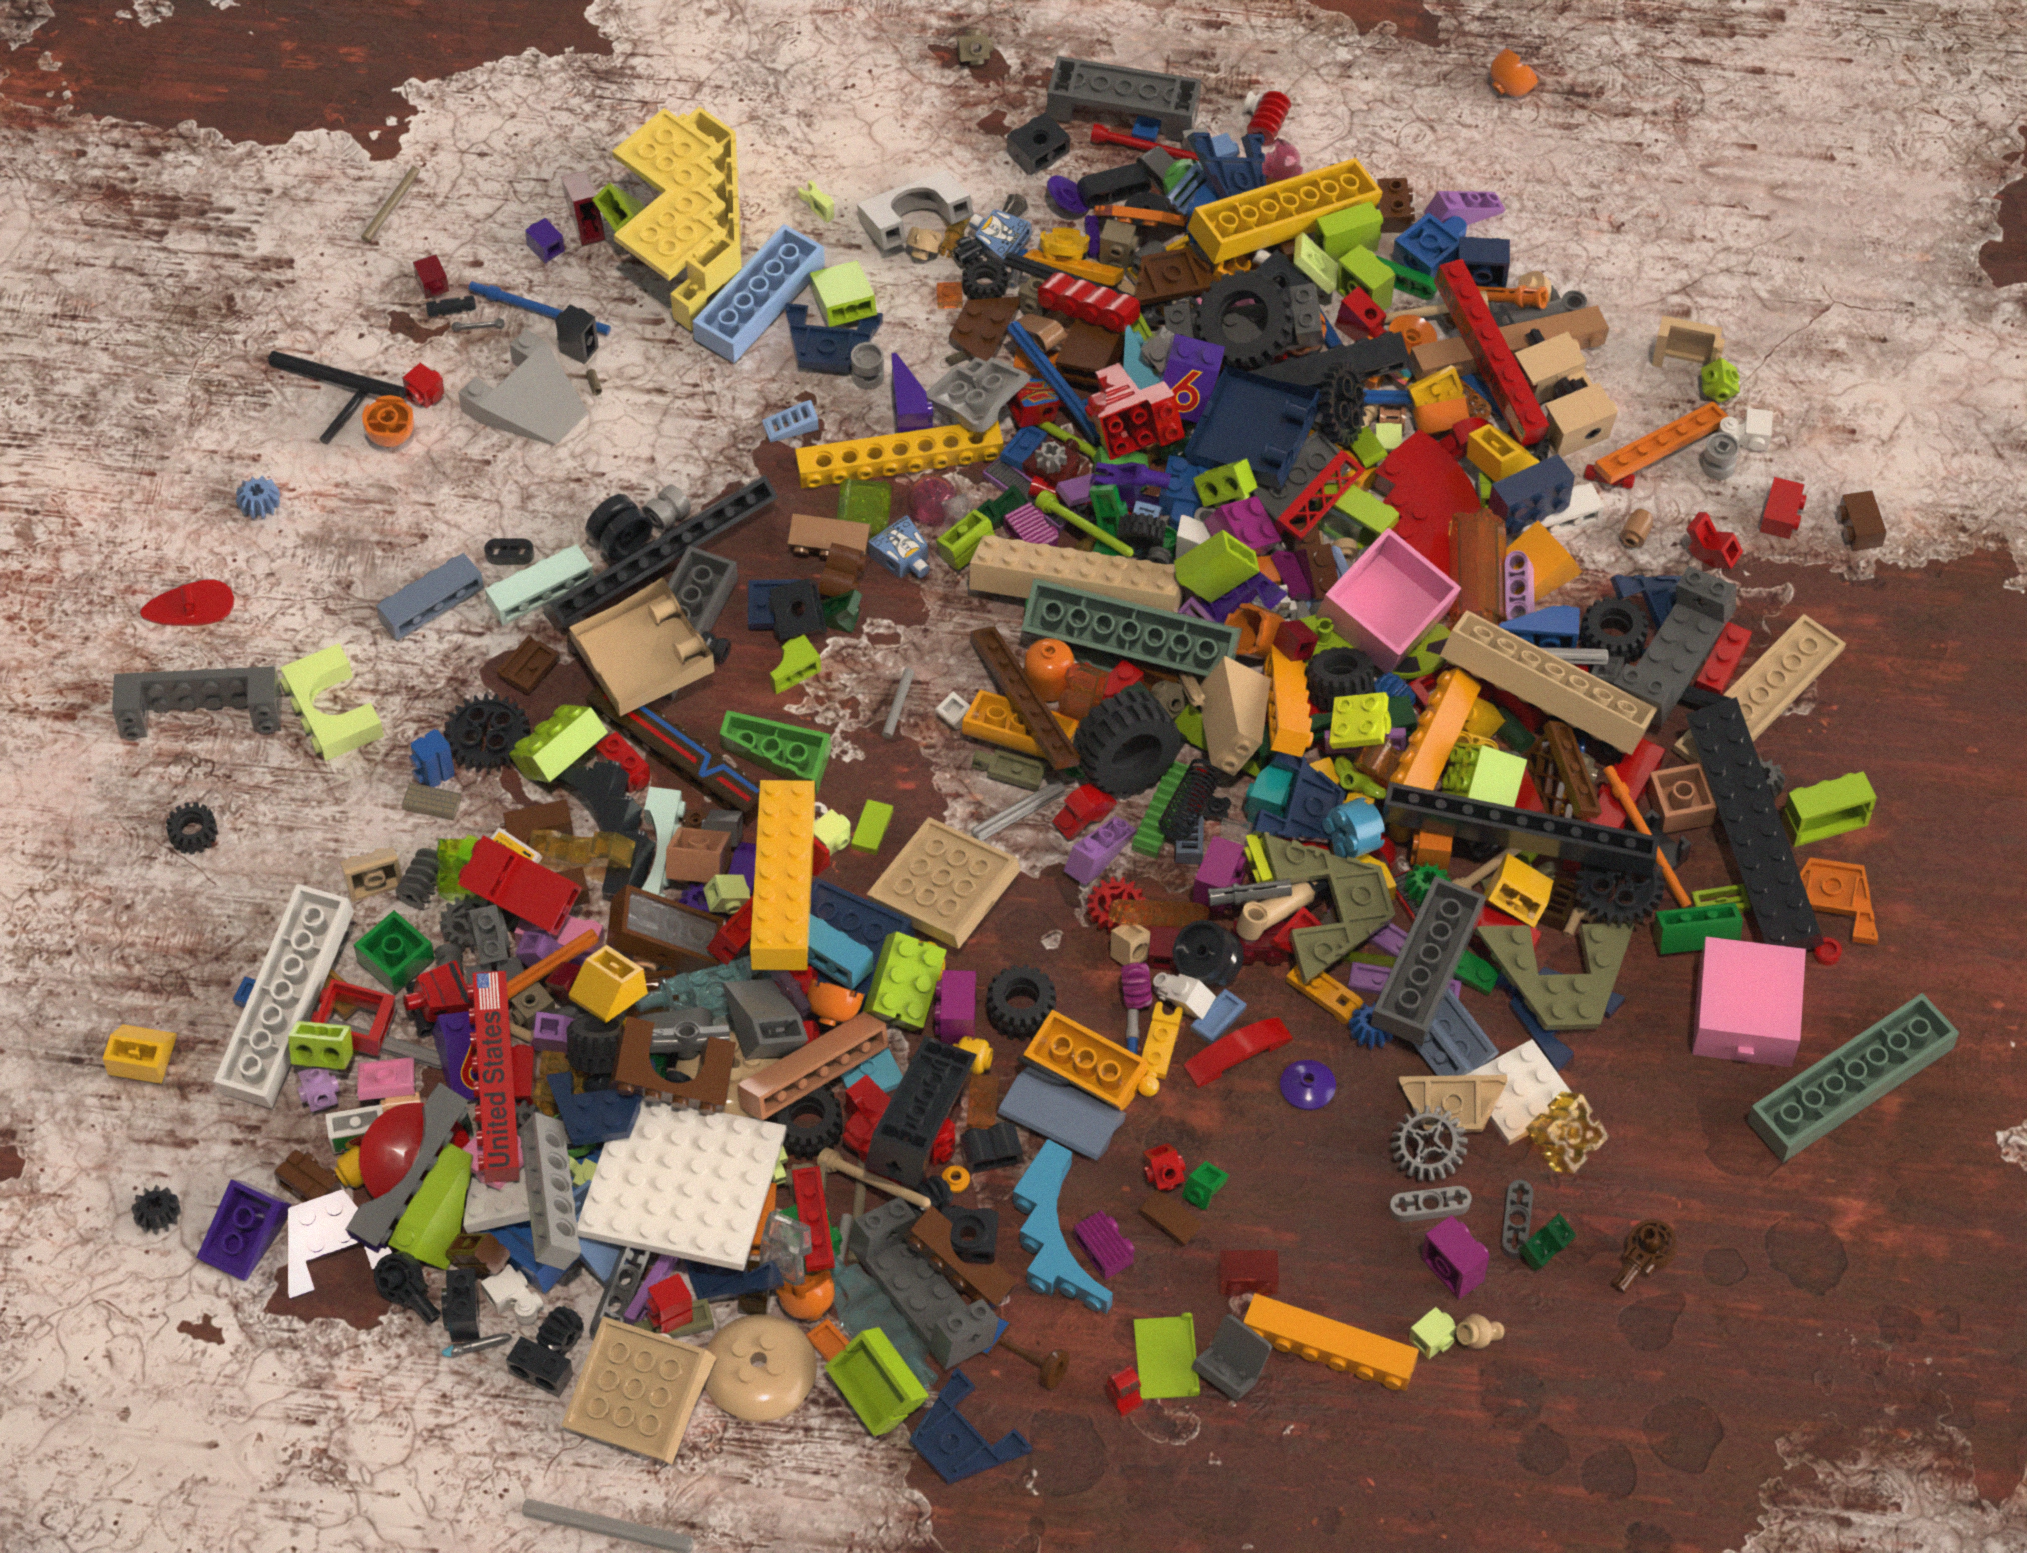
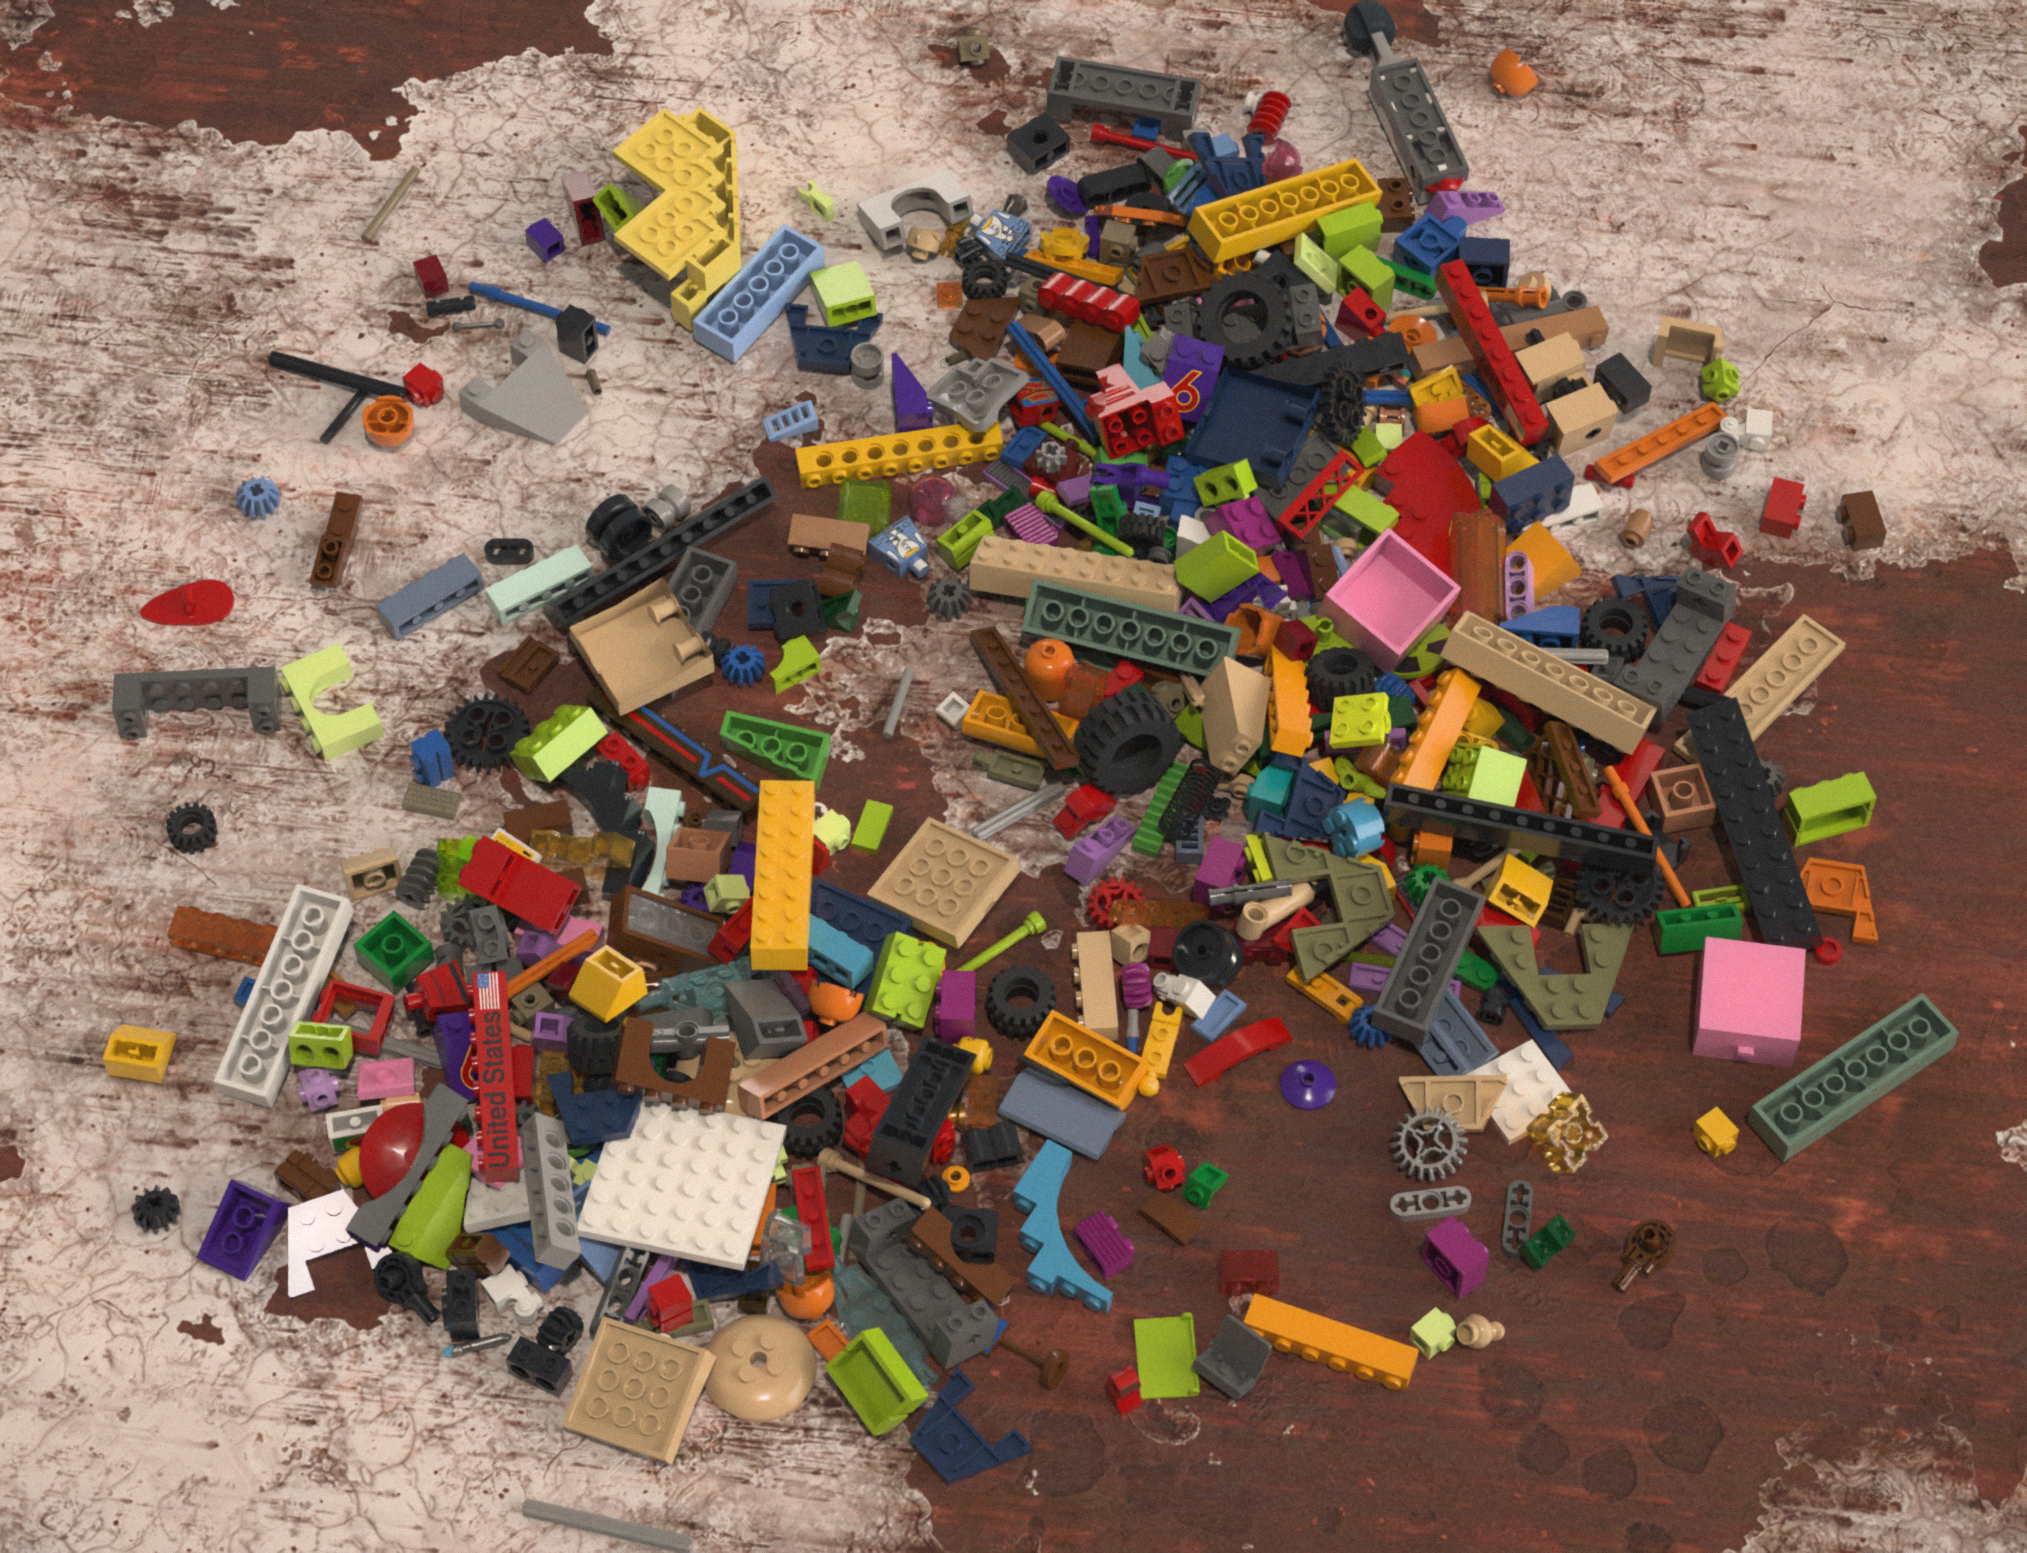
(221, 935): none -> clear orange brick
(338, 540): none -> reddish brown slope
(743, 665): none -> blue gear
(948, 597): none -> dark grey gear
(957, 1115): none -> pearl gold wheel
(1032, 925): none -> lime piece
(1096, 983): none -> tan brick
(1237, 784): none -> tan plate
(1407, 106): none -> dark grey piece
(1493, 1008): none -> black wheel
(1622, 383): none -> black brick
(1715, 1133): none -> yellow brick

